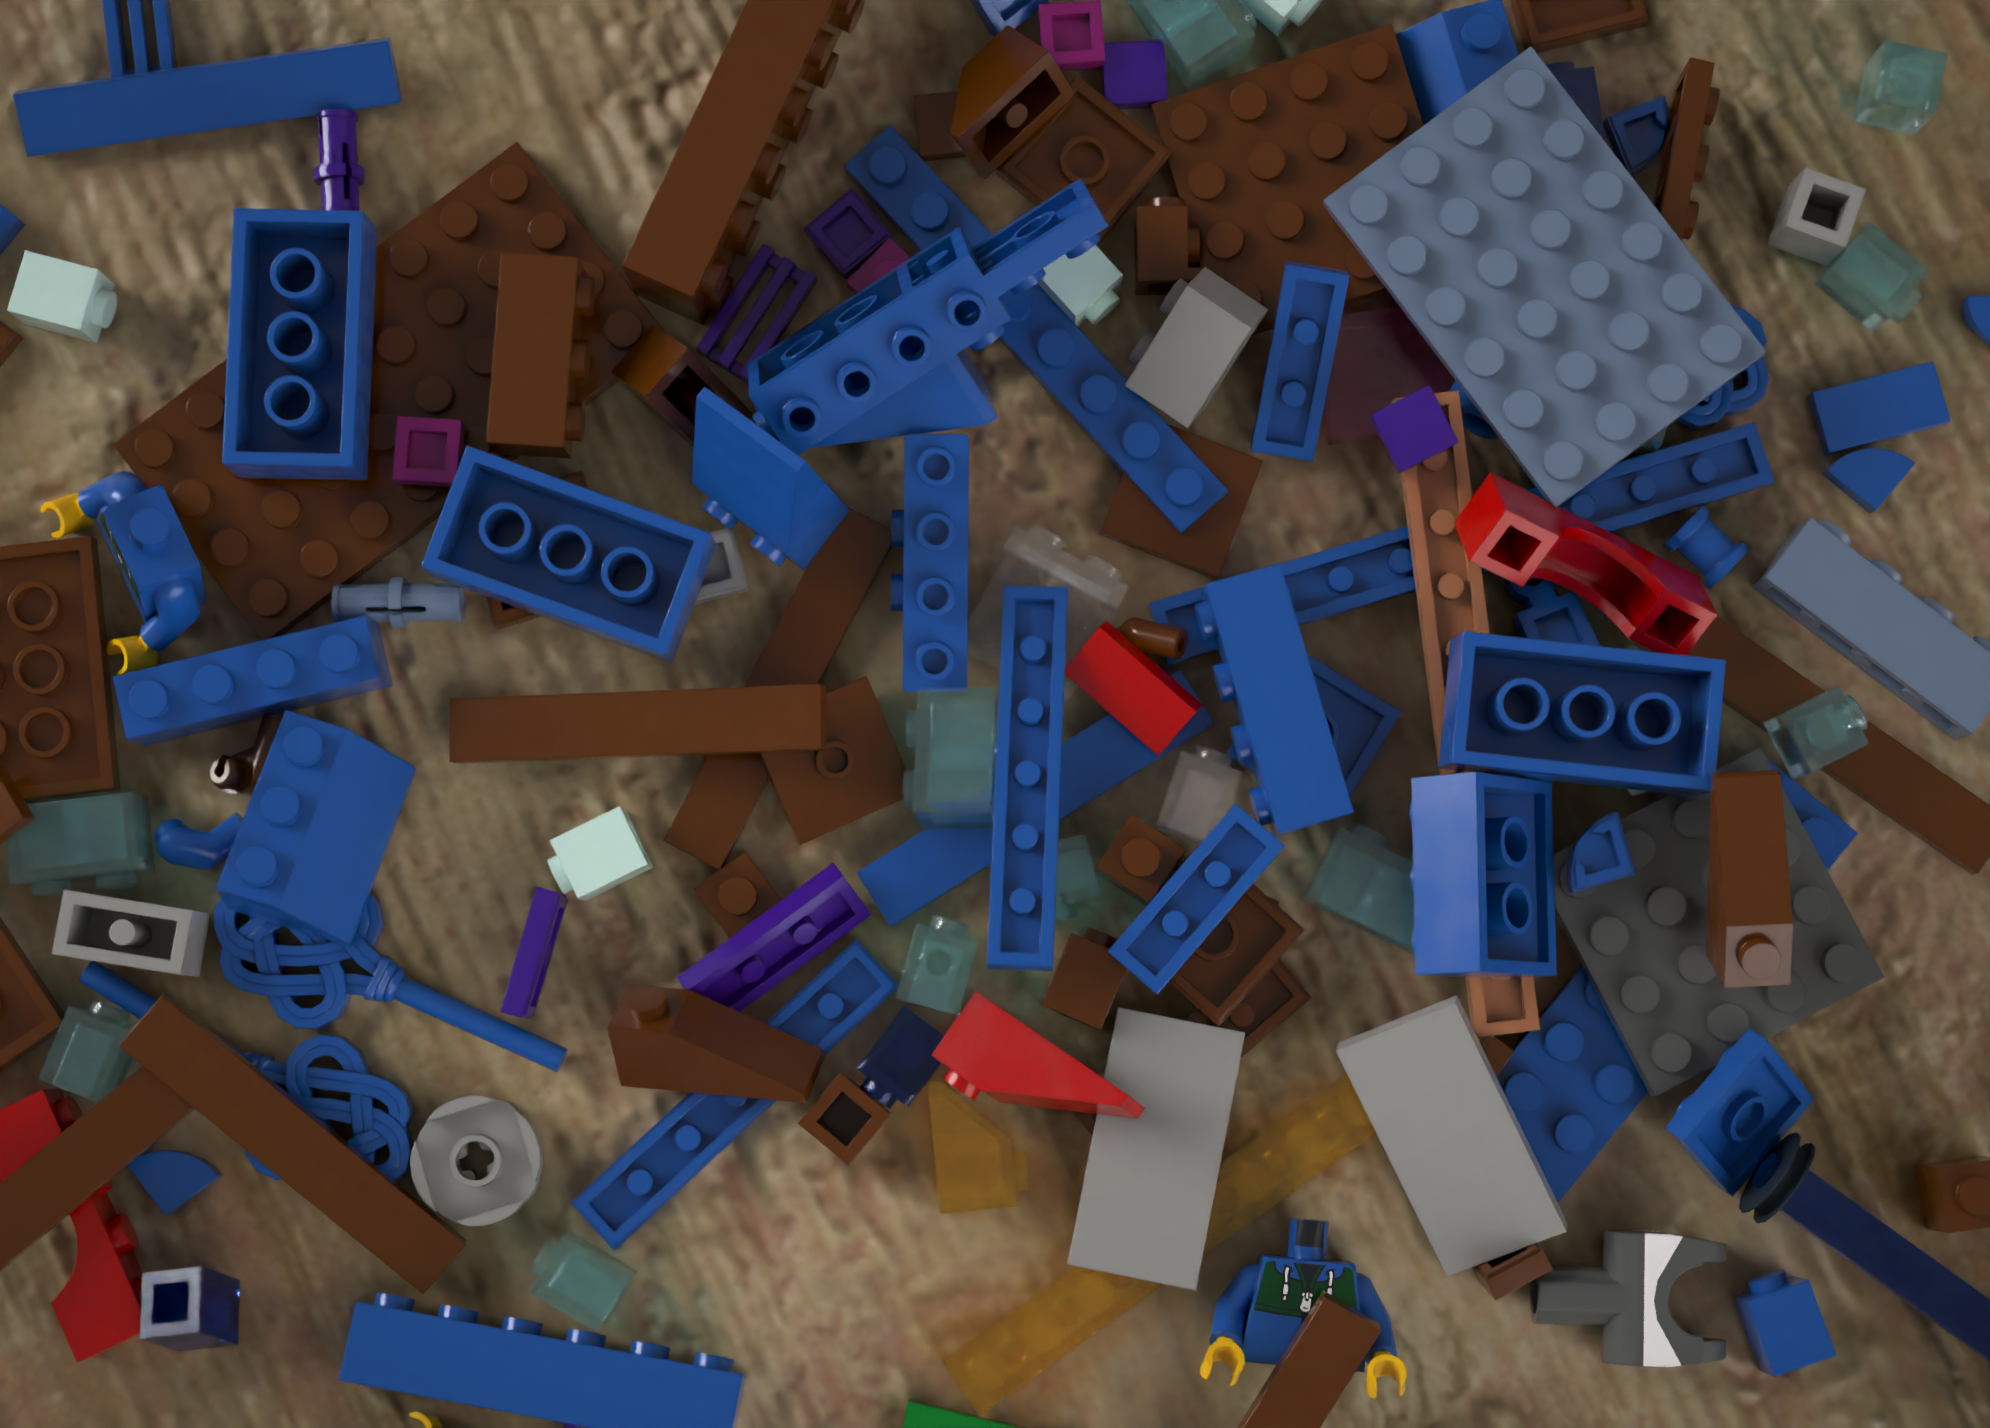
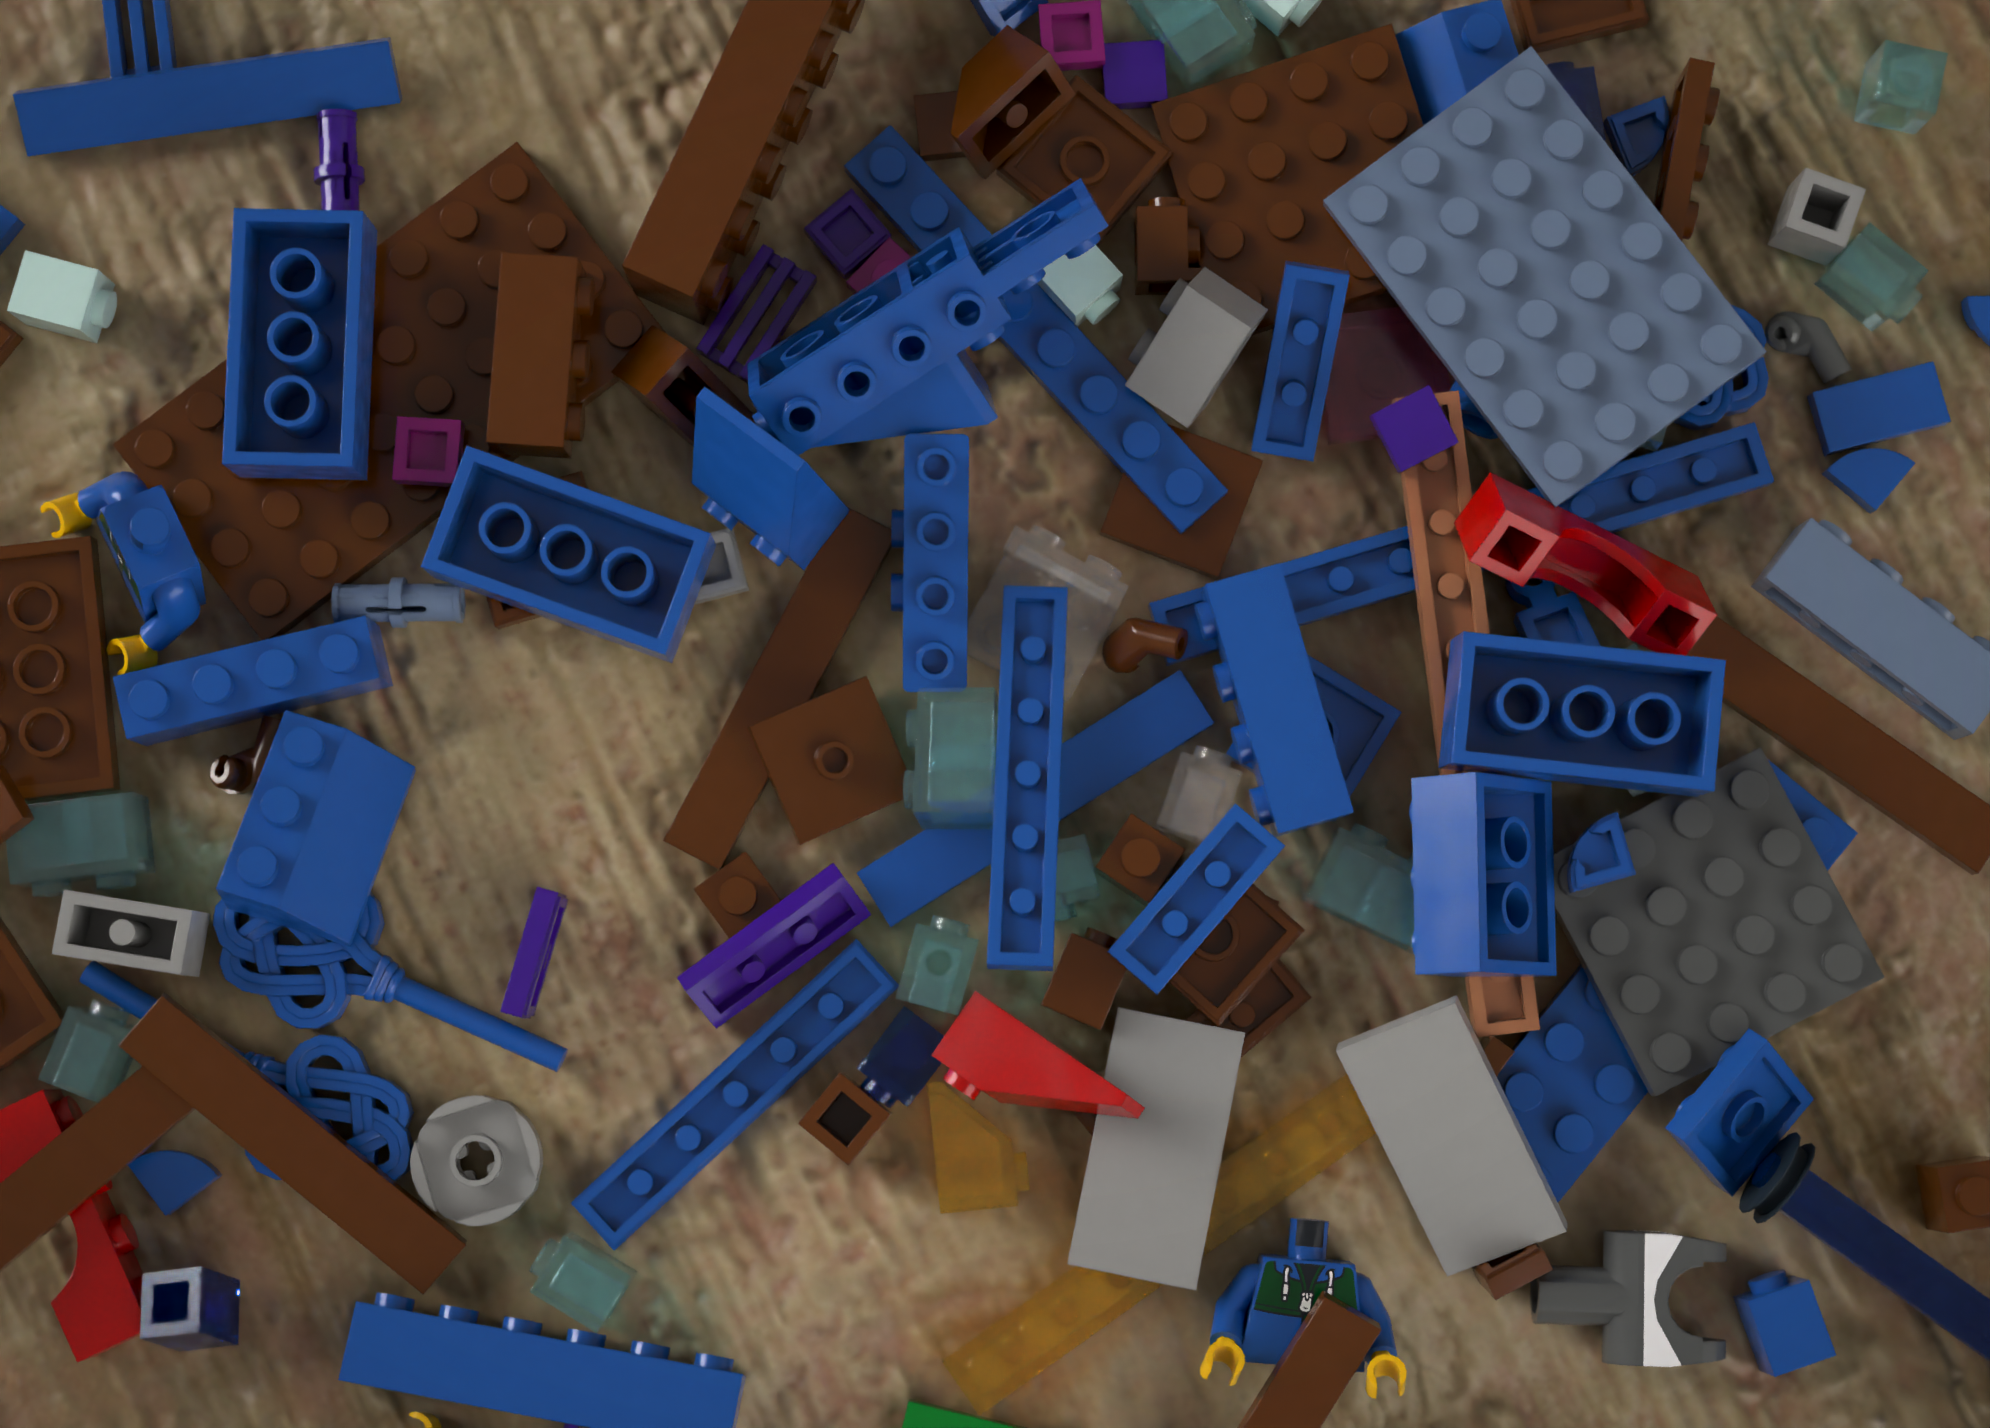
(194, 847): blue arm -> none
(598, 855): light aqua brick -> none
(638, 724): reddish brown tile -> none
(701, 1046): reddish brown slope -> none
(1132, 688): red tile -> none
(1706, 546): blue bush -> none
(1748, 881): reddish brown slope -> none
(1809, 338): none -> dark grey arm
(1818, 731): clear light blue brick -> none

